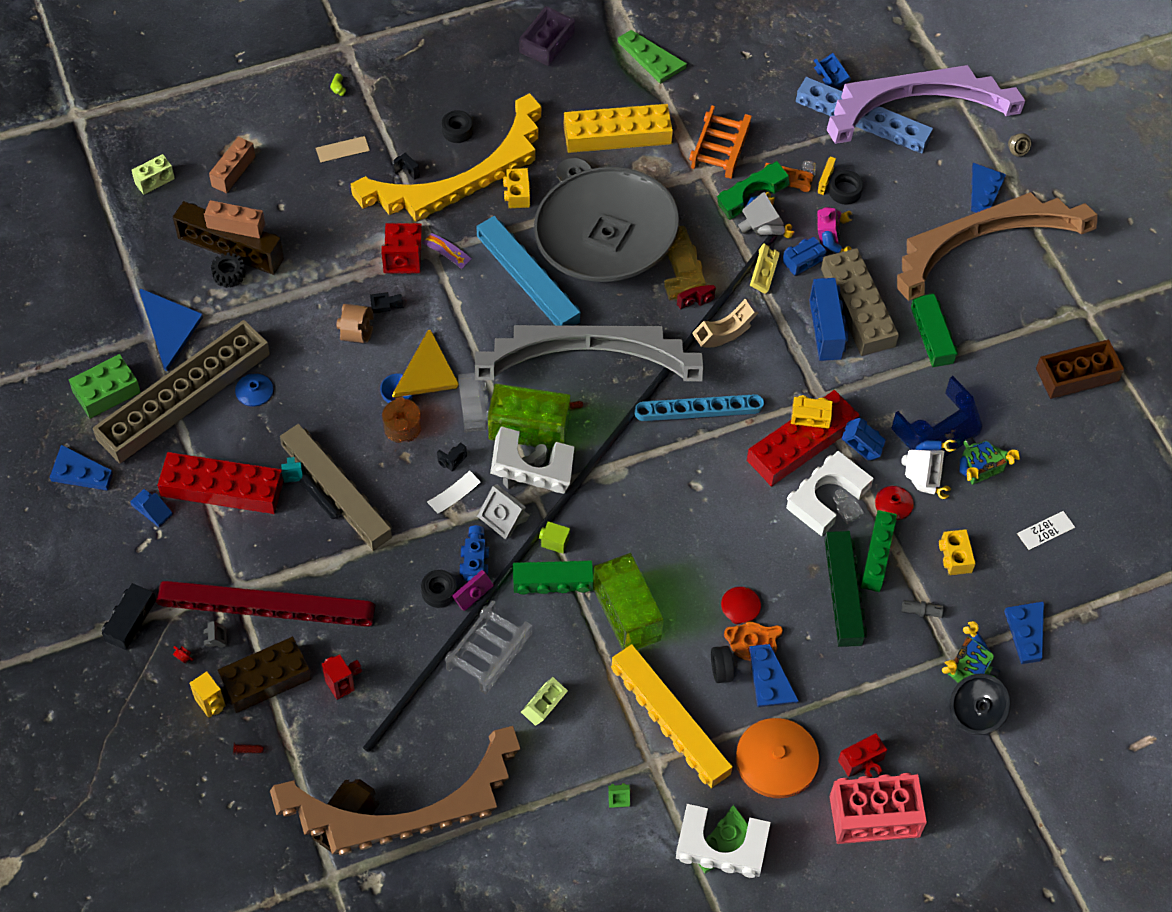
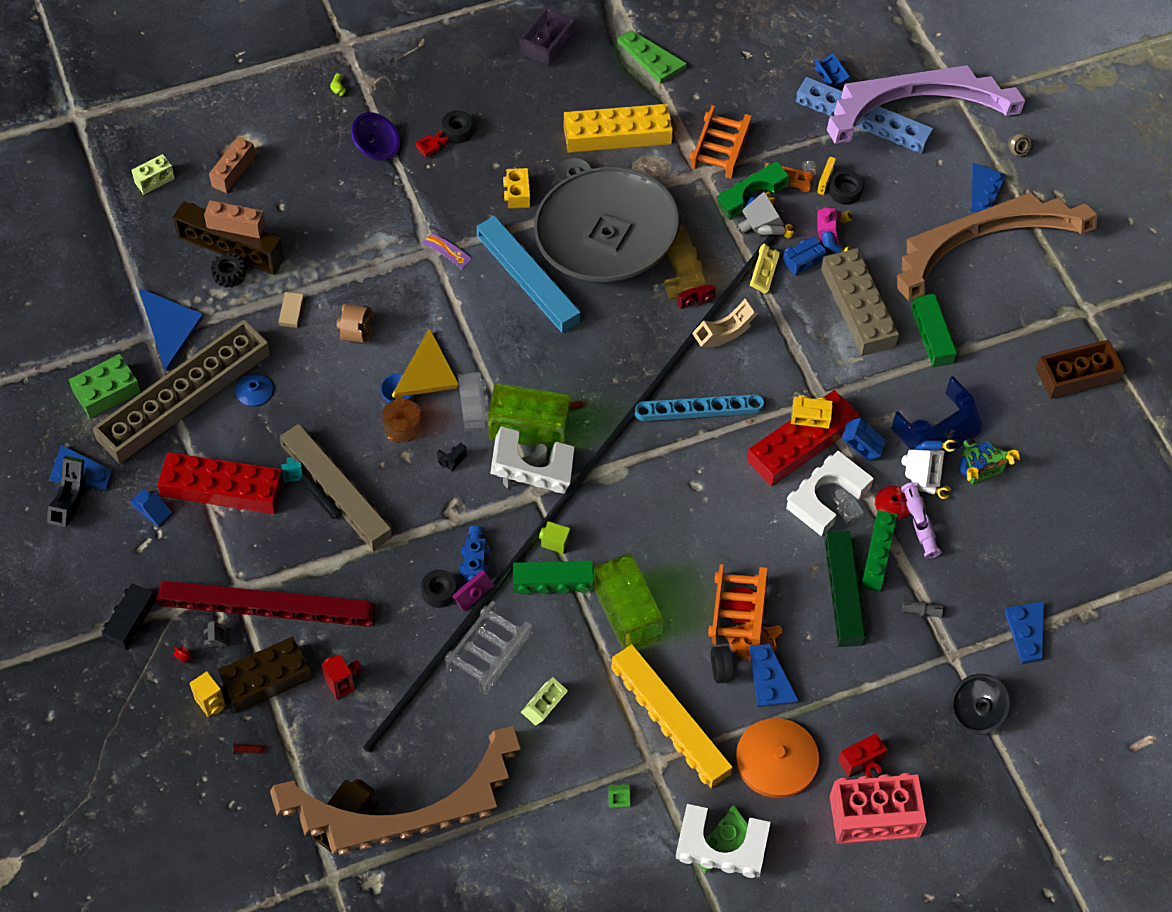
(70, 493): none -> black arch
(291, 309): none -> tan tile
(342, 149): tan sticker -> none
(375, 136): none -> dark purple dish
(382, 302): black plate -> none
(402, 248): red bracket -> none
(406, 164): black bracket -> none
(427, 198): yellow arch -> none
(430, 145): none -> red plate
(454, 492): white sticker -> none
(502, 512): light grey bracket -> none
(538, 340): light grey arch -> none
(757, 598): none -> orange fence
(828, 319): blue brick -> none
(917, 508): none -> lavender piece
(960, 552): yellow brick -> none
(972, 658): torso -> none
(1045, 530): white sticker -> none

